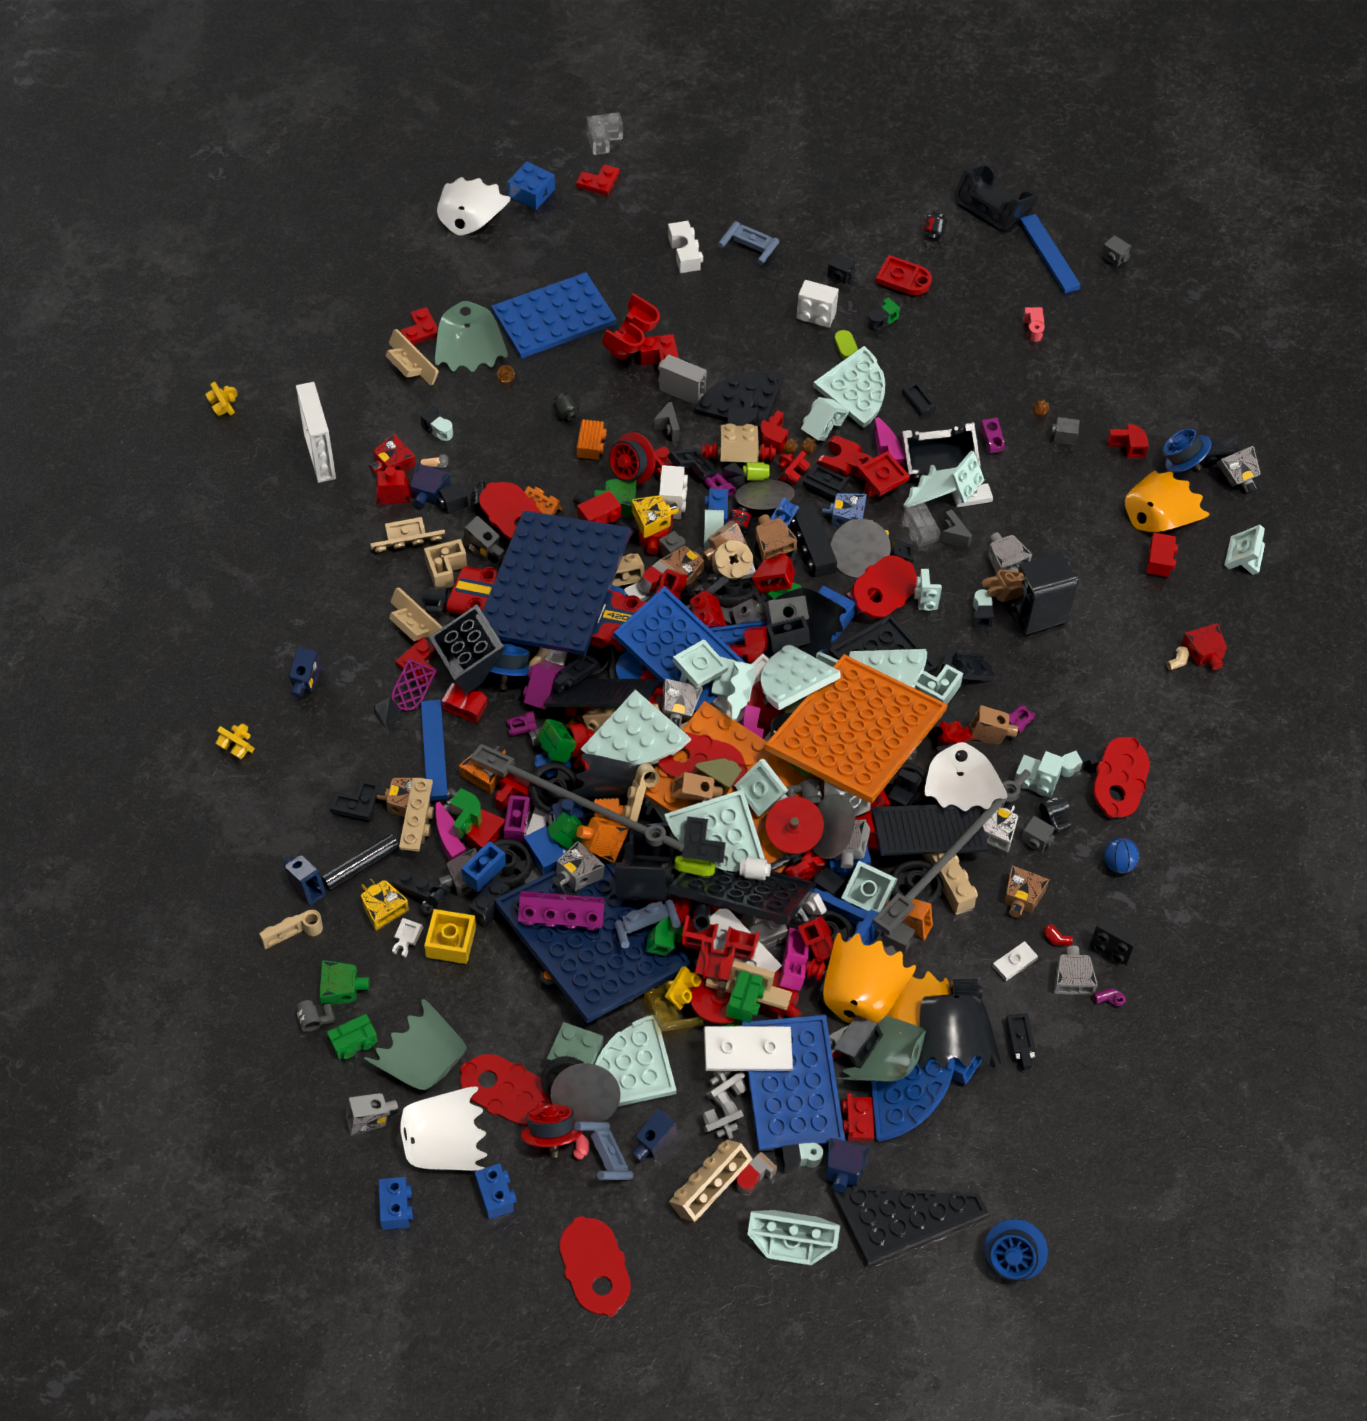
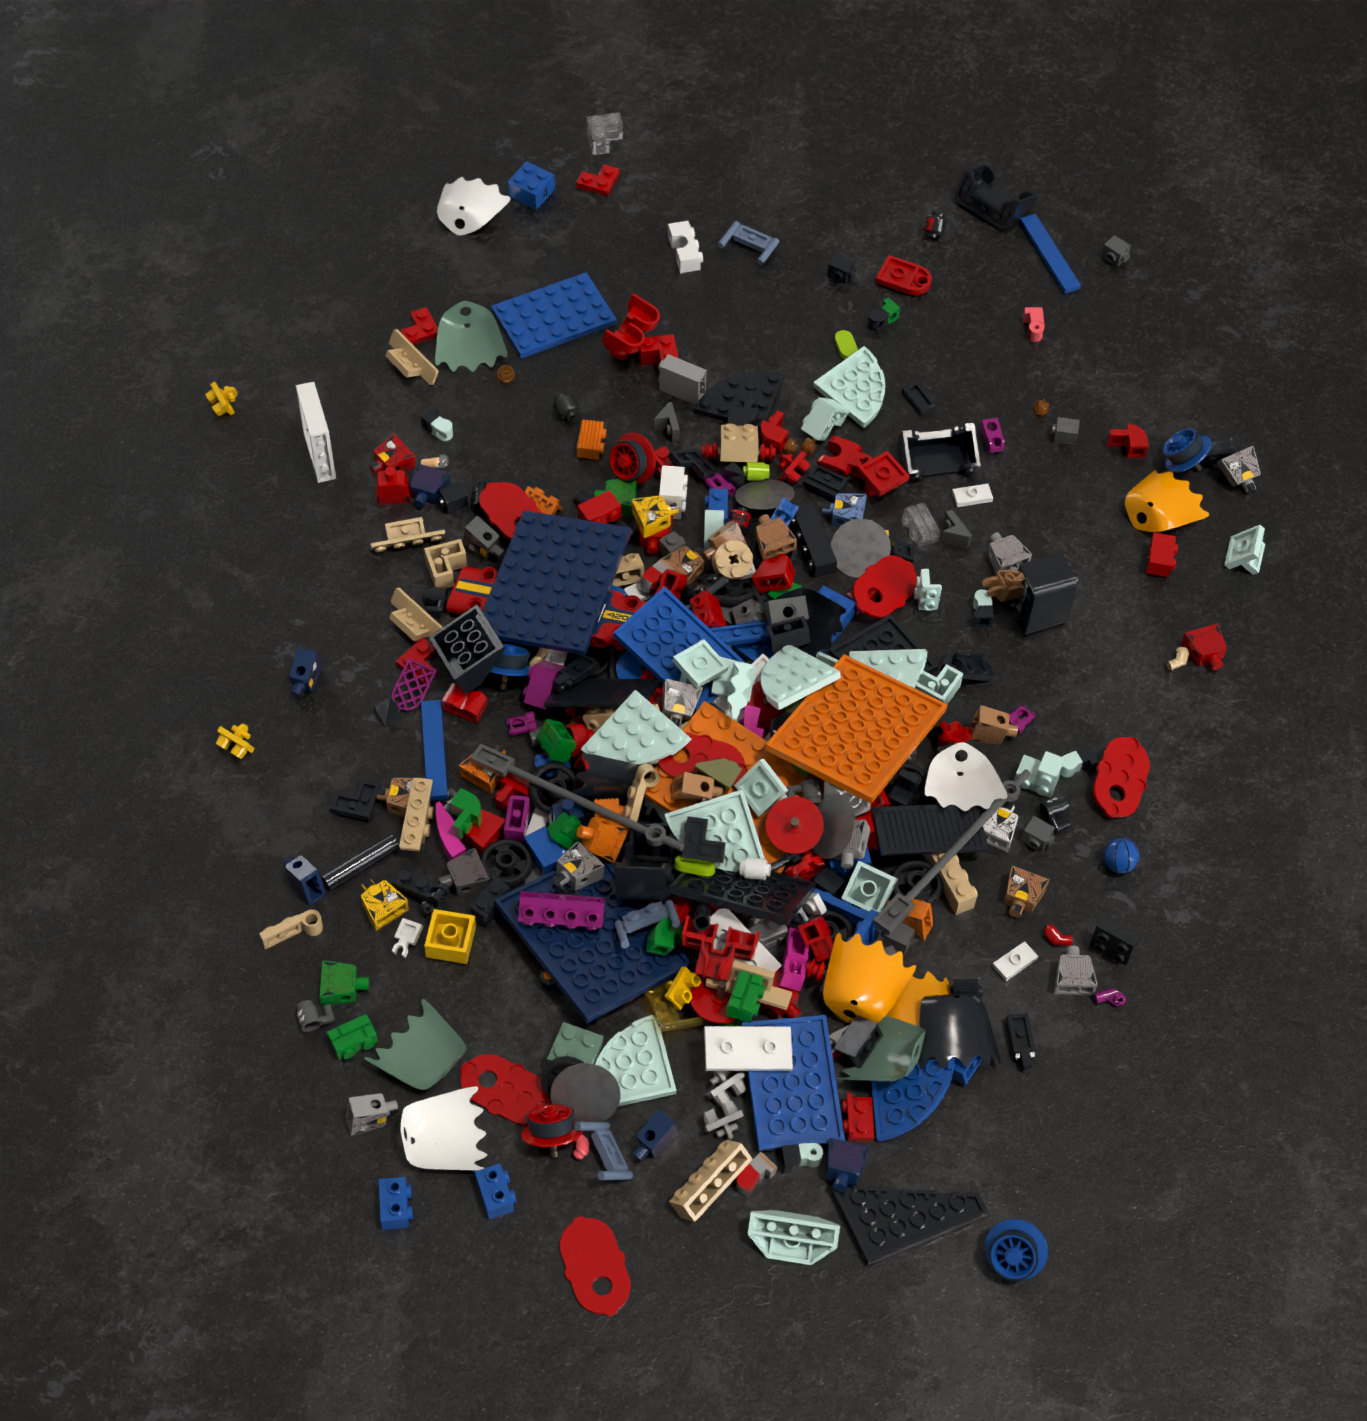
(483, 866): blue brick -> none
(755, 643): red brick -> none
(817, 303): white brick -> none
(887, 441): dark pink slope -> none
(963, 478): light aqua piece -> none

